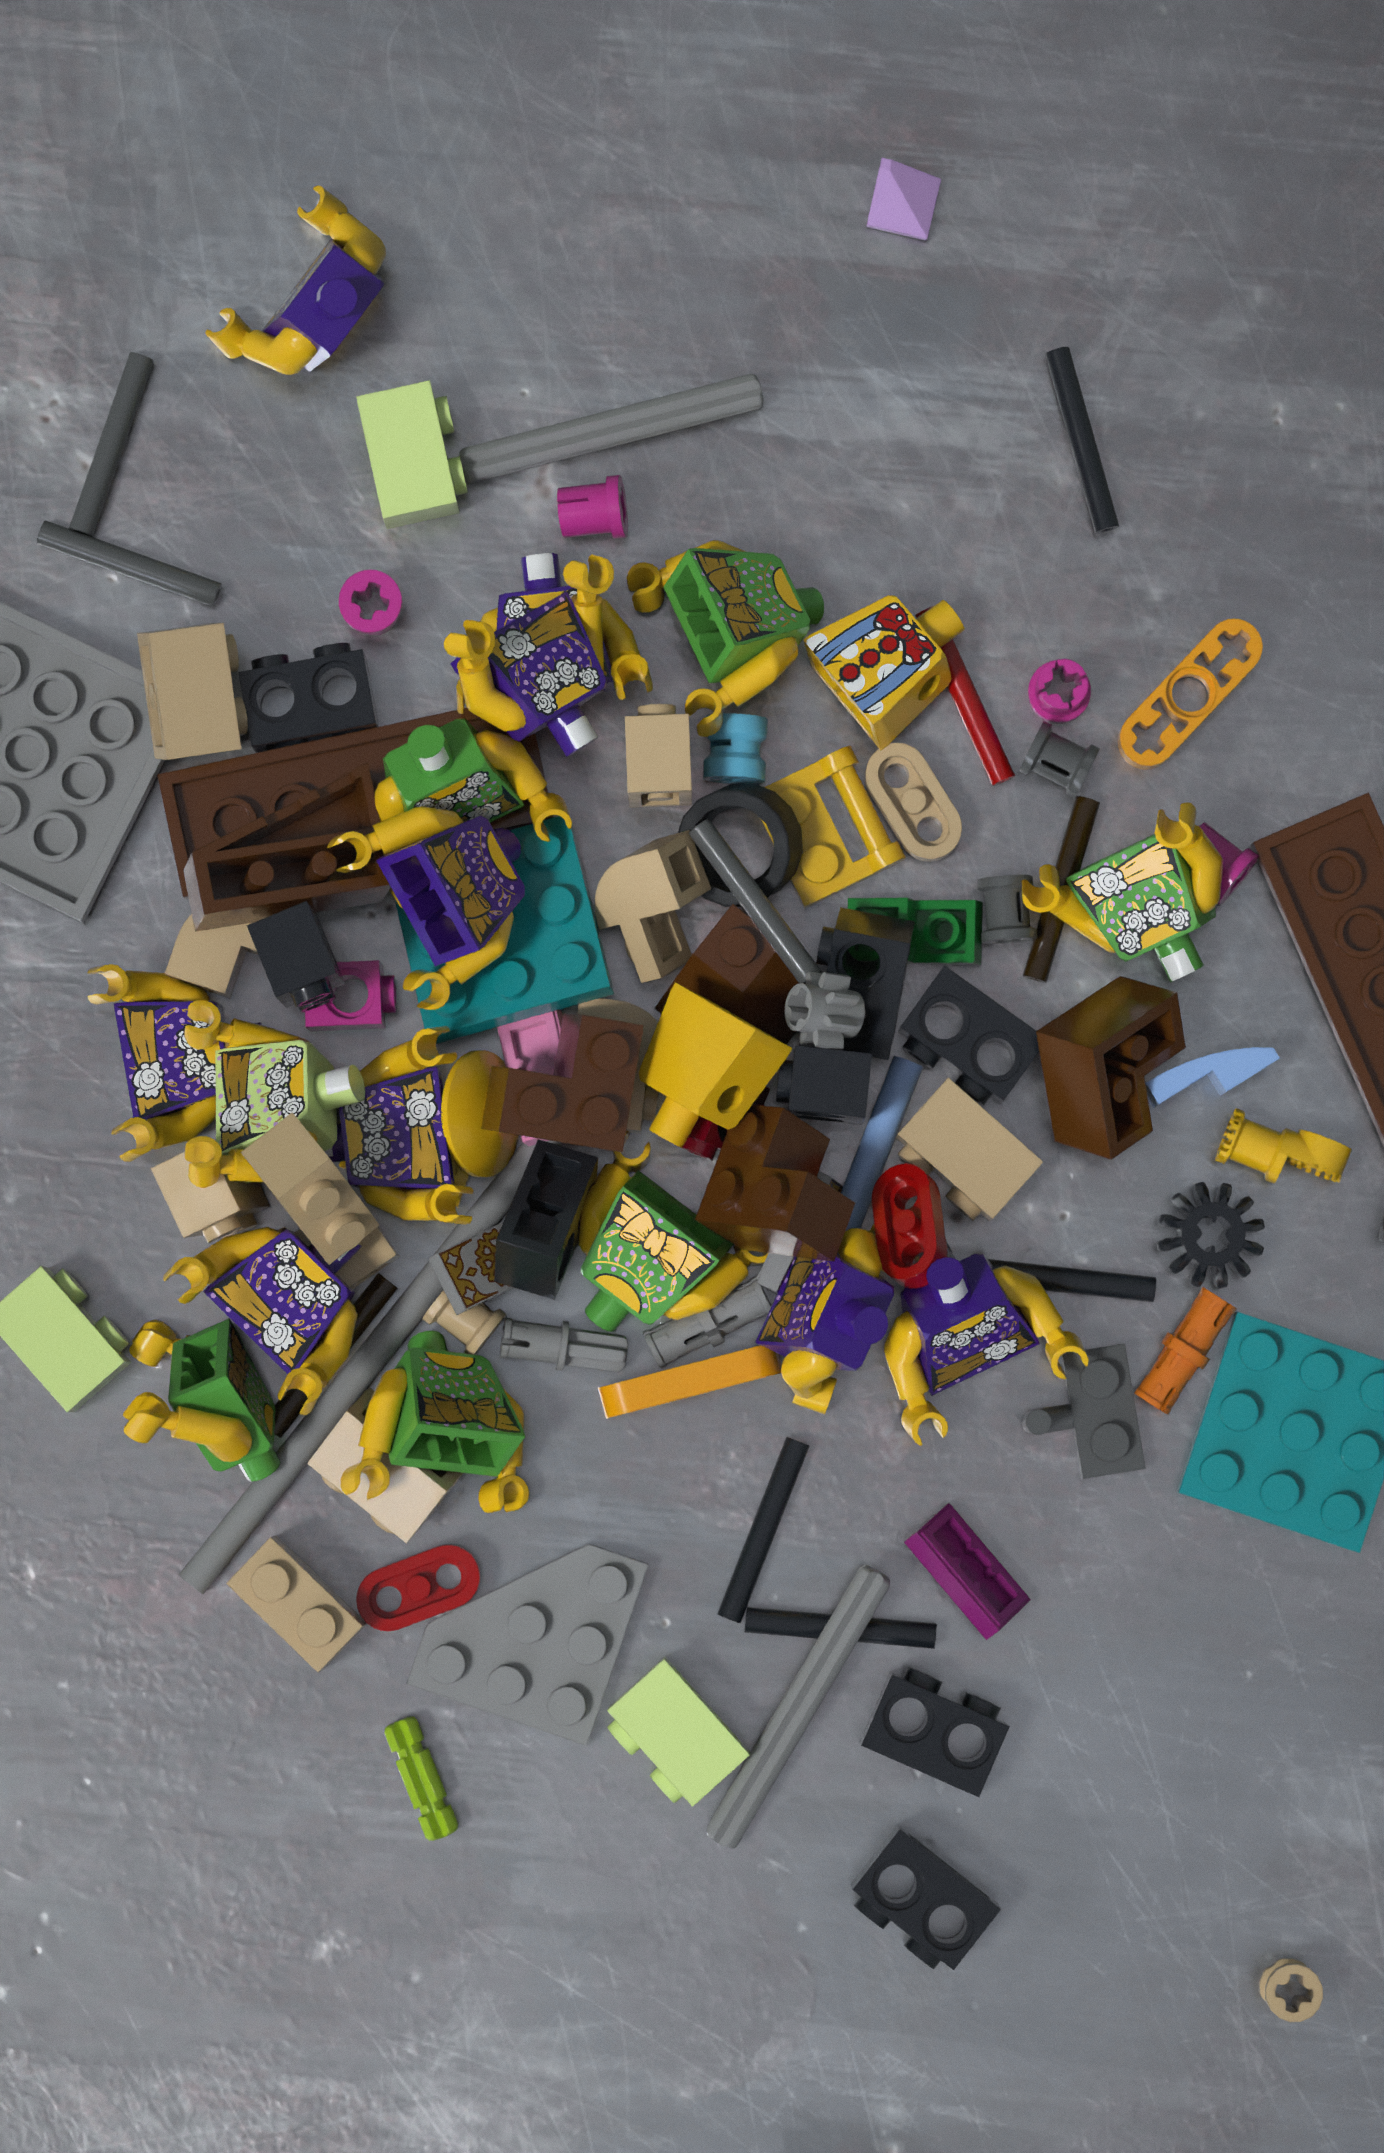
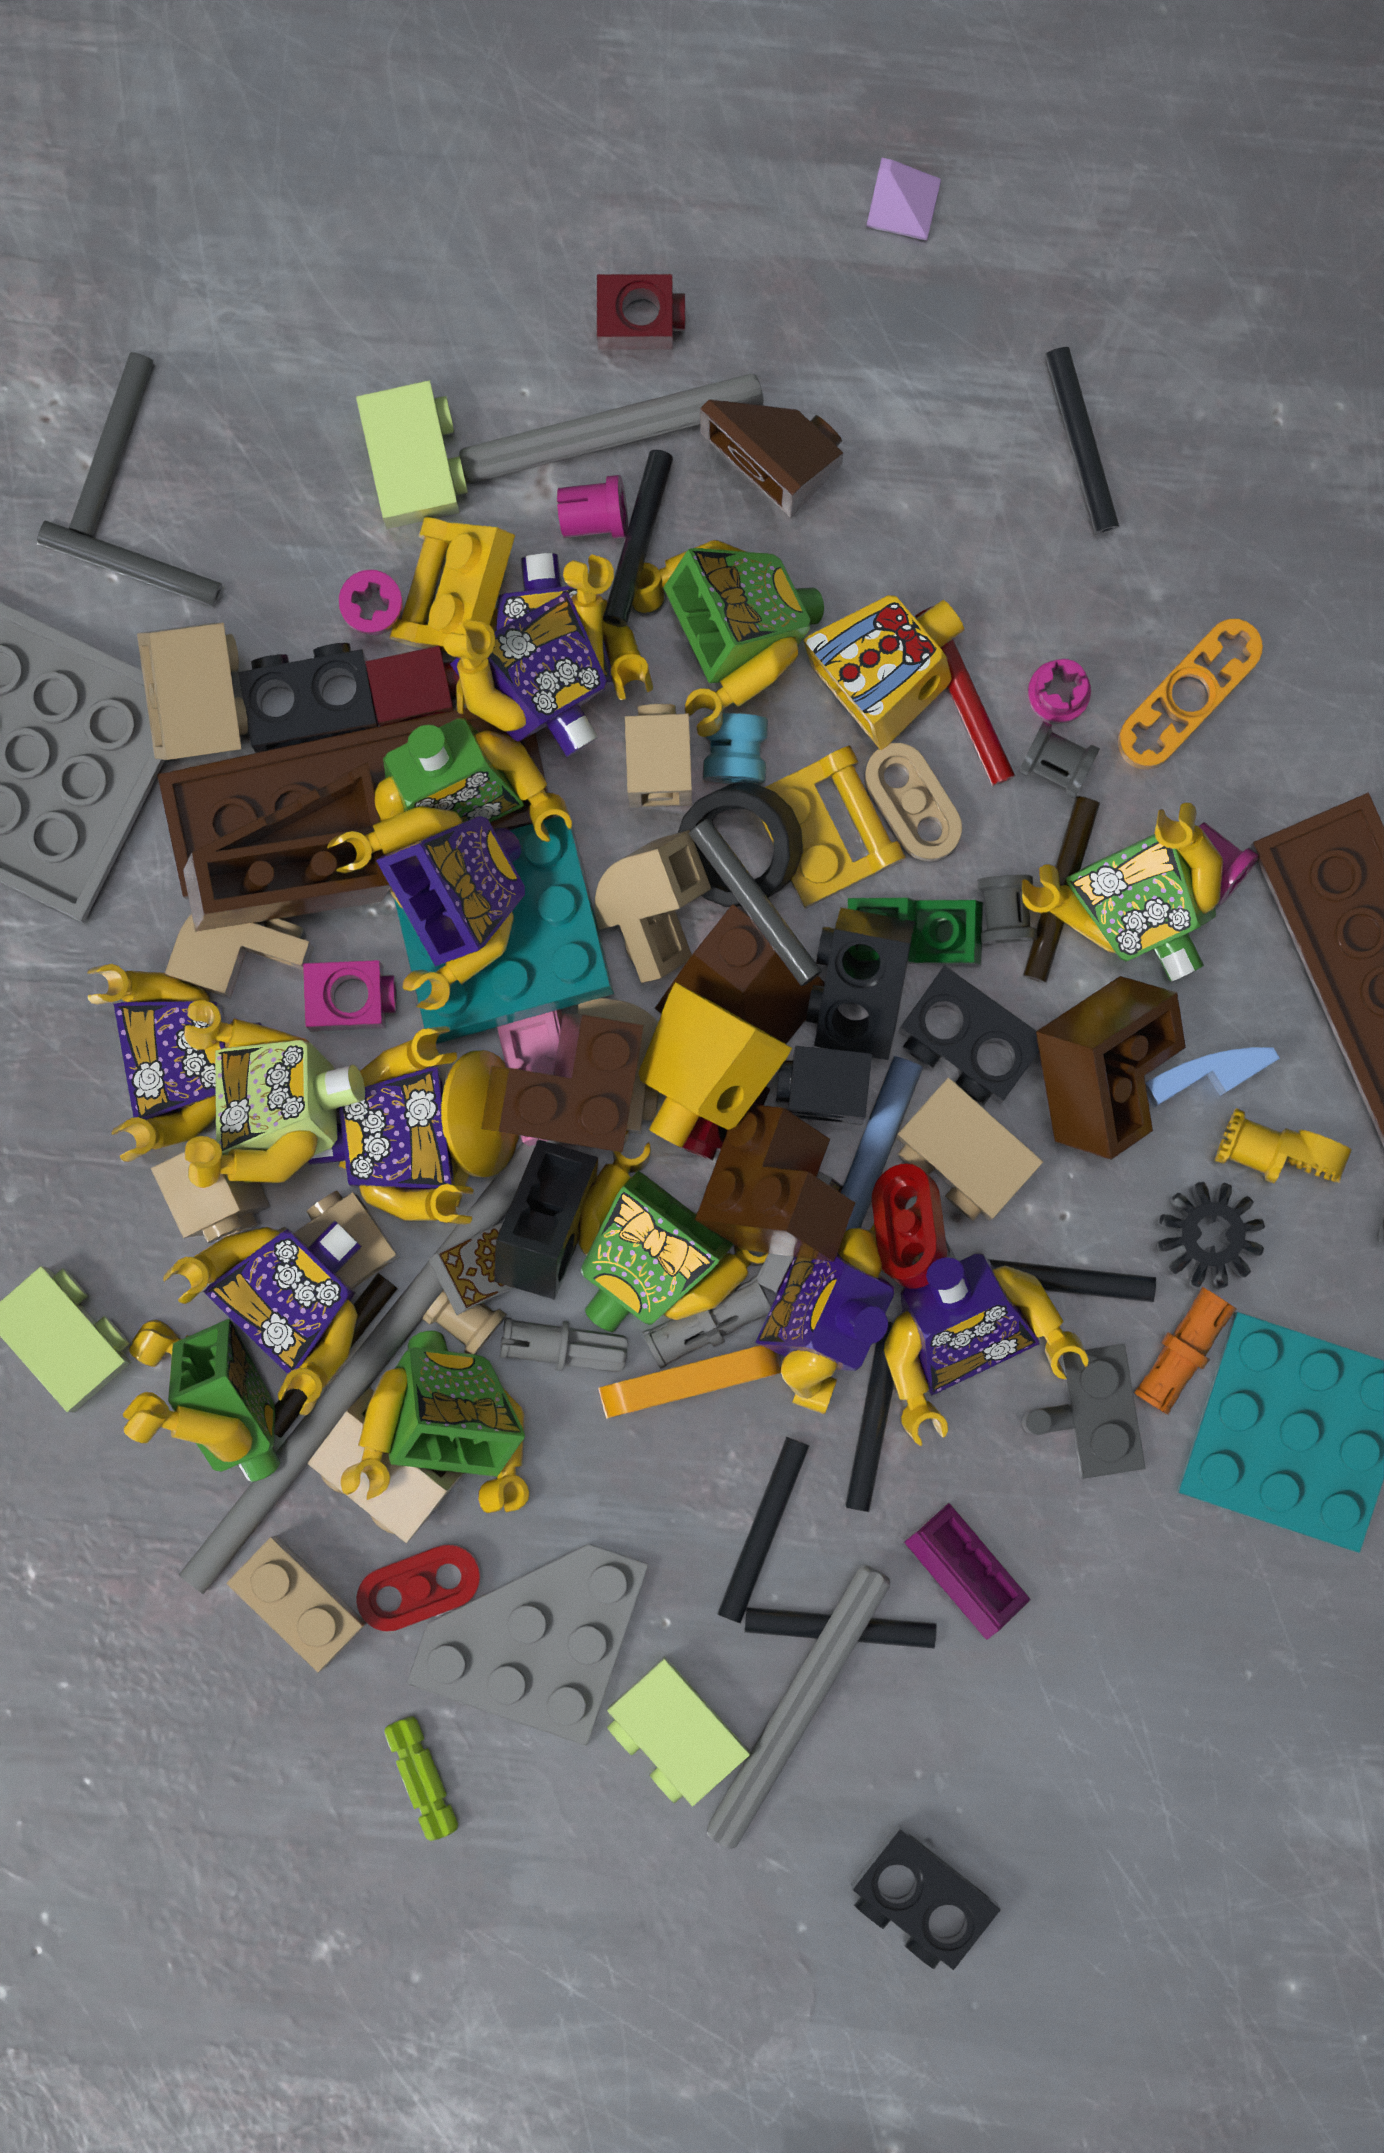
(297, 957): black brick -> none
(310, 1188): tan brick -> none
(323, 301): torso -> none
(412, 685): none -> dark red brick
(468, 583): none -> yellow plate
(618, 291): none -> dark red brick
(638, 538): none -> black piece
(774, 448): none -> reddish brown slope
(824, 1010): light grey gear -> none
(871, 1431): none -> black piece
(928, 1746): black brick -> none
(1301, 2006): tan bush -> none

